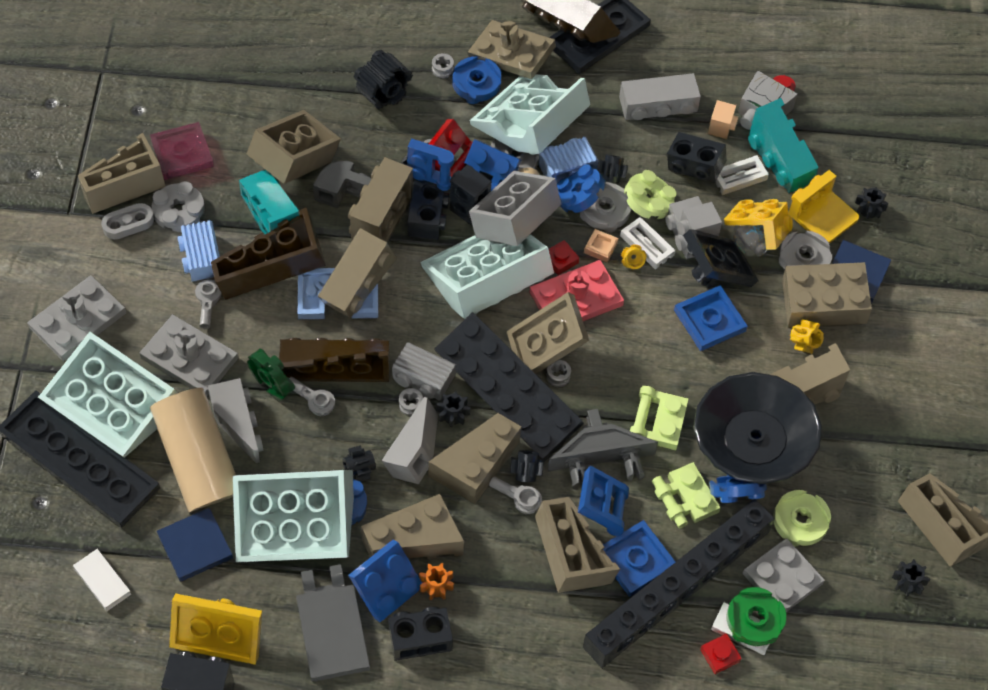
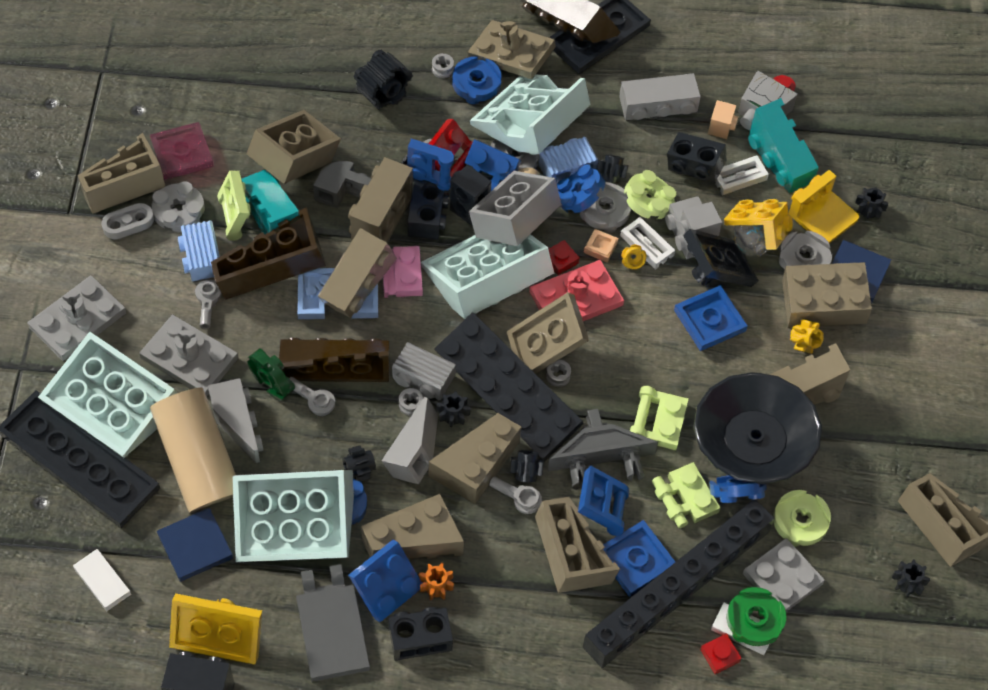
(234, 204): none -> yellowish green plate
(404, 275): none -> bright pink plate

